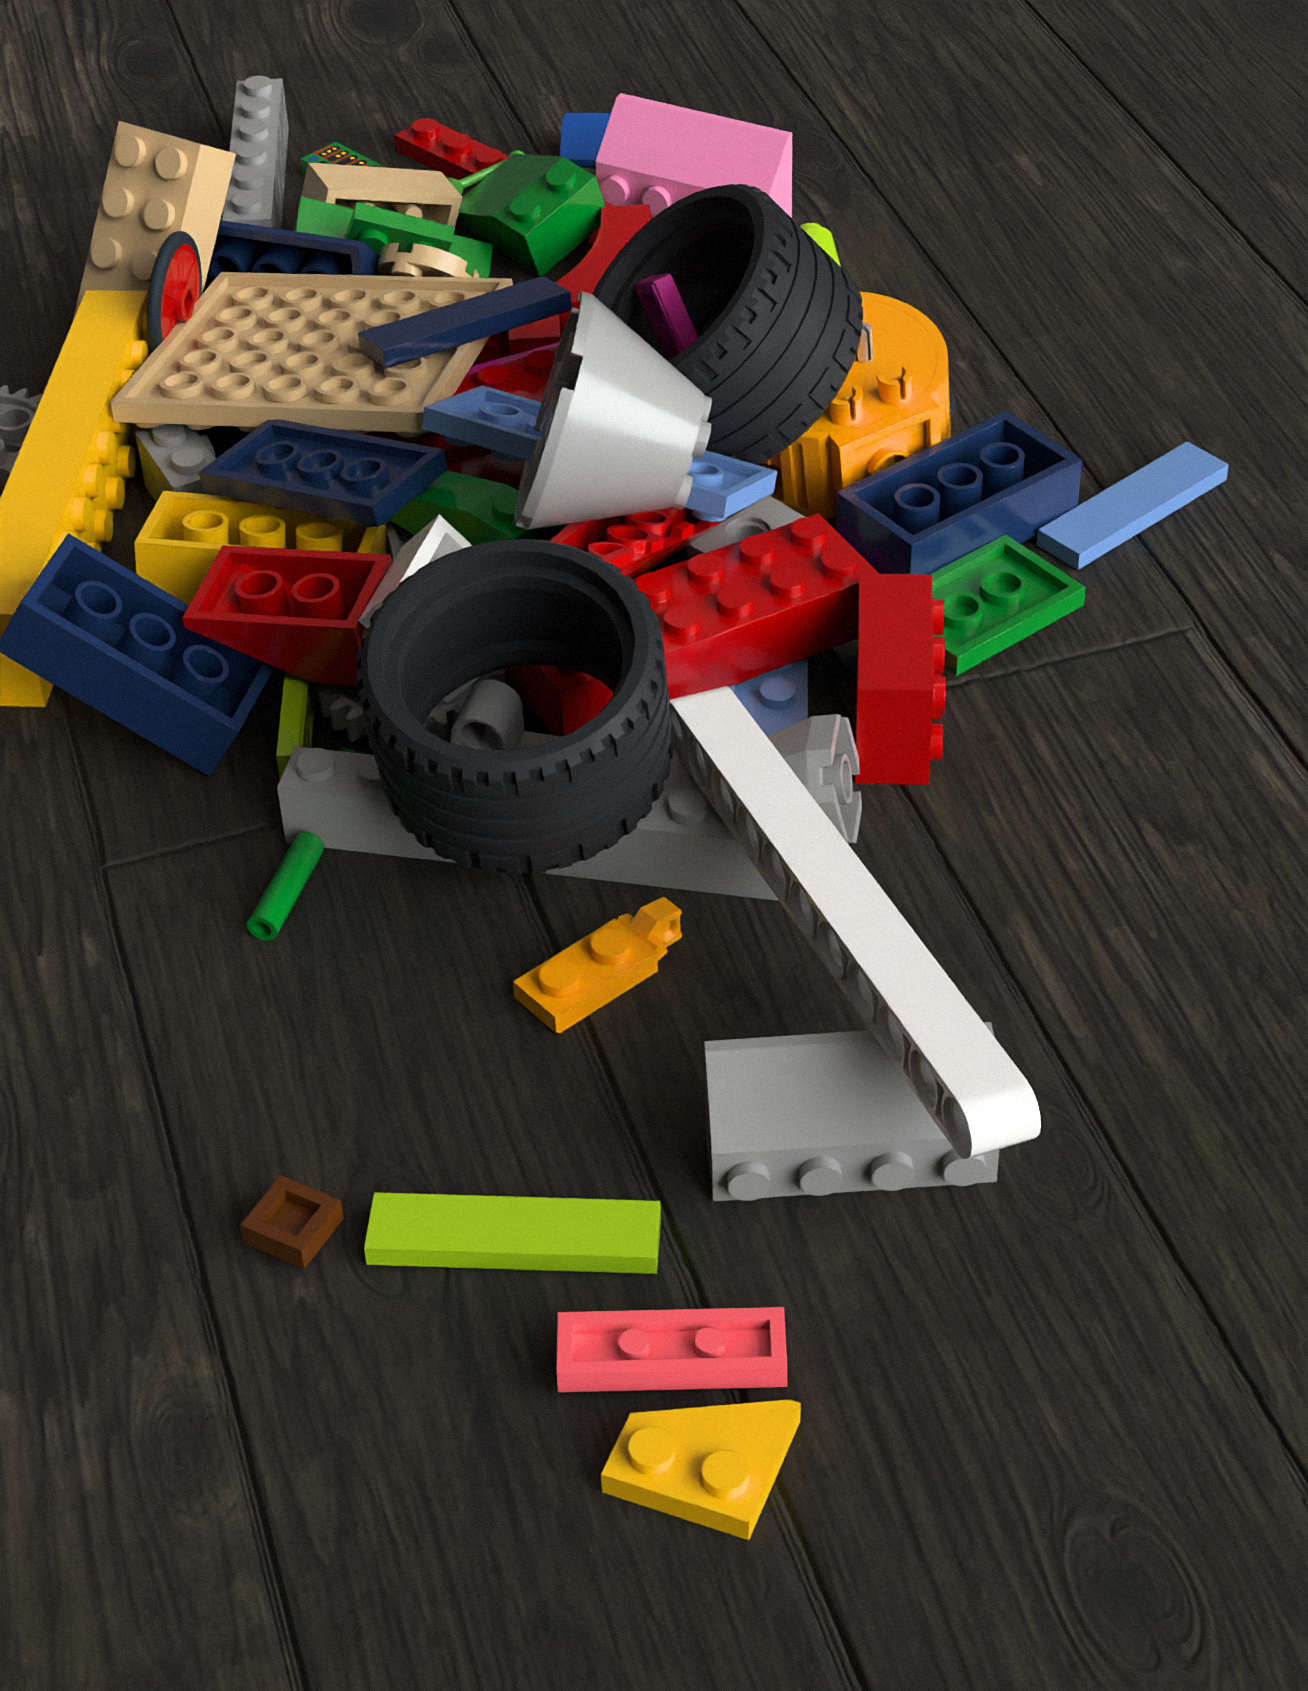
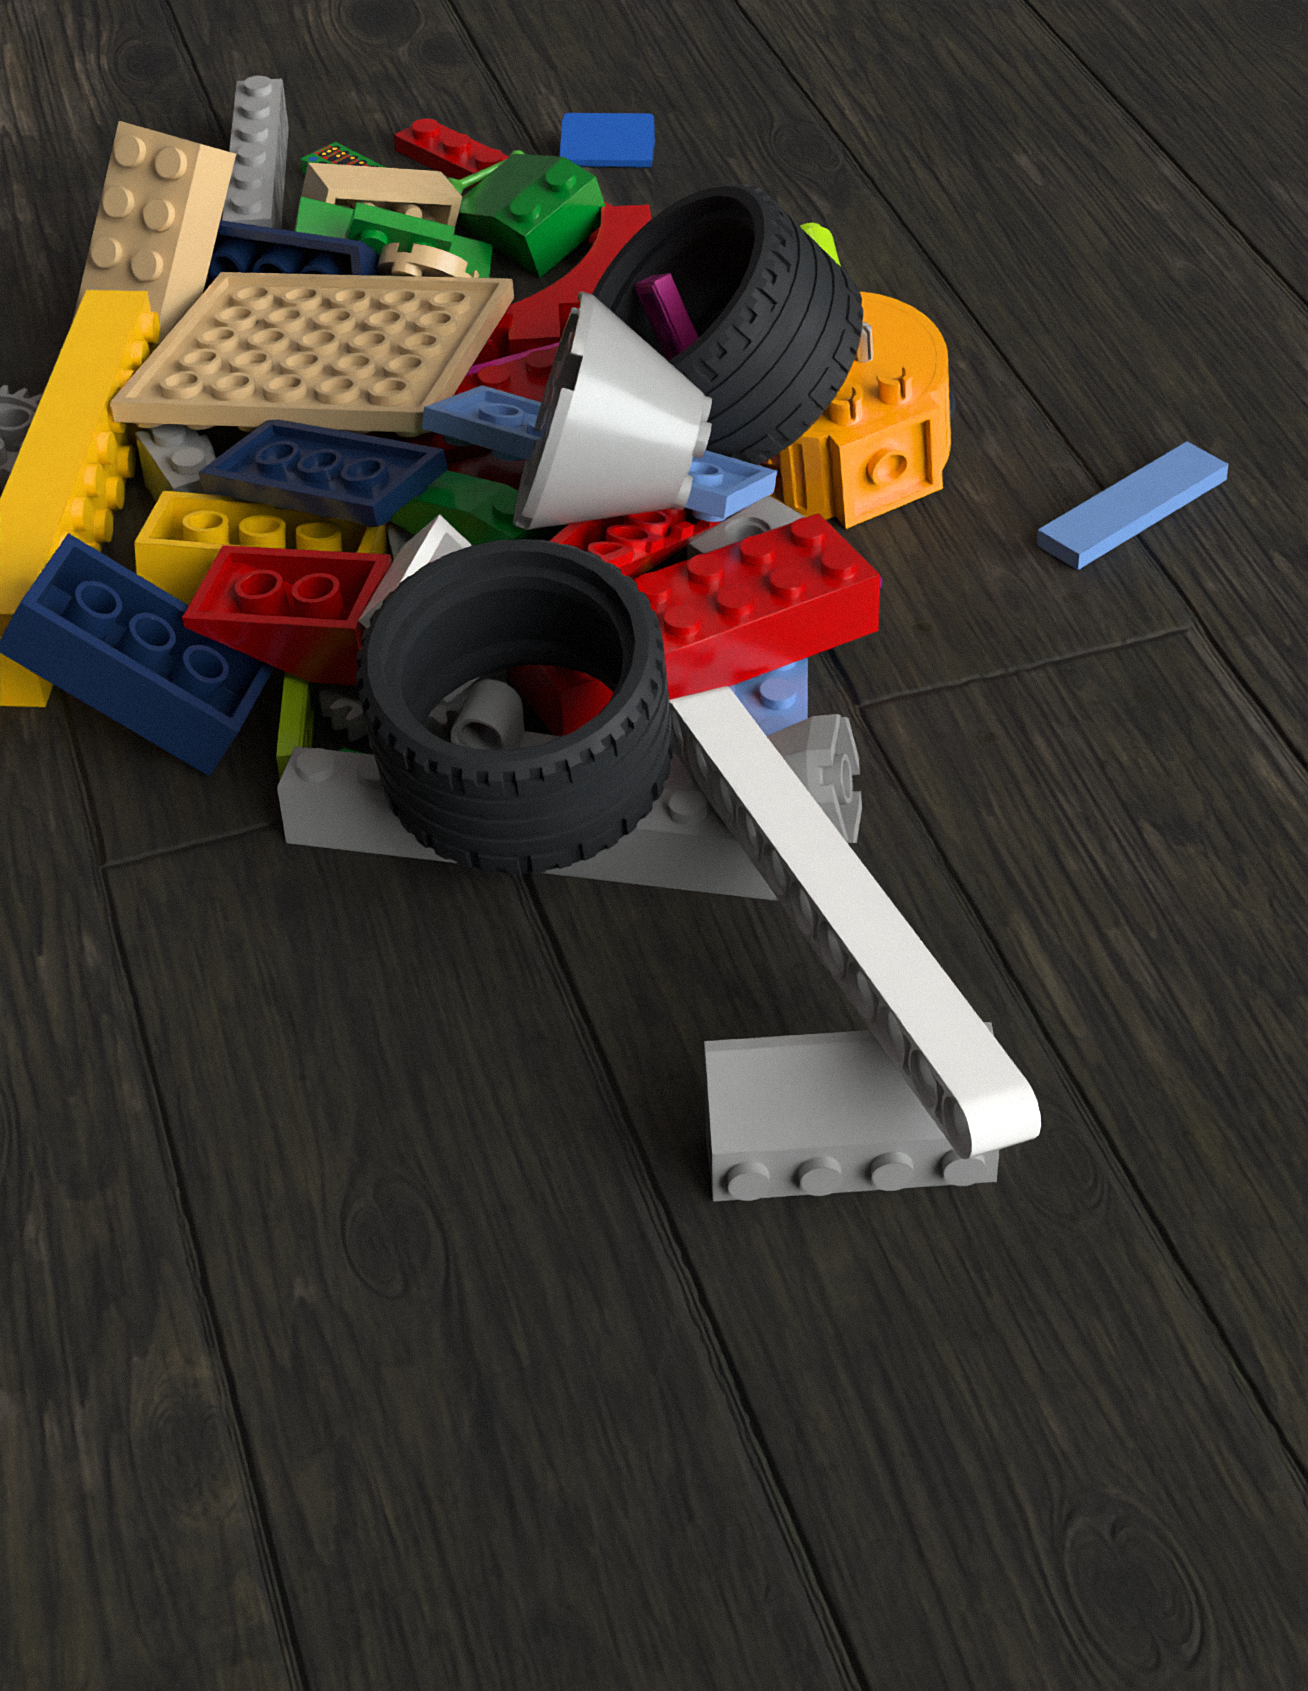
(173, 286): wheel -> none
(285, 886): green piece -> none
(292, 1222): reddish brown plate -> none
(464, 321): dark blue tile -> none
(513, 1233): lime tile -> none
(599, 966): light orange hinge -> none
(669, 152): bright pink slope -> none
(671, 1349): coral plate -> none
(703, 1461): yellow wing -> none
(899, 679): red brick -> none
(959, 497): dark blue brick -> none
(999, 600): green plate -> none

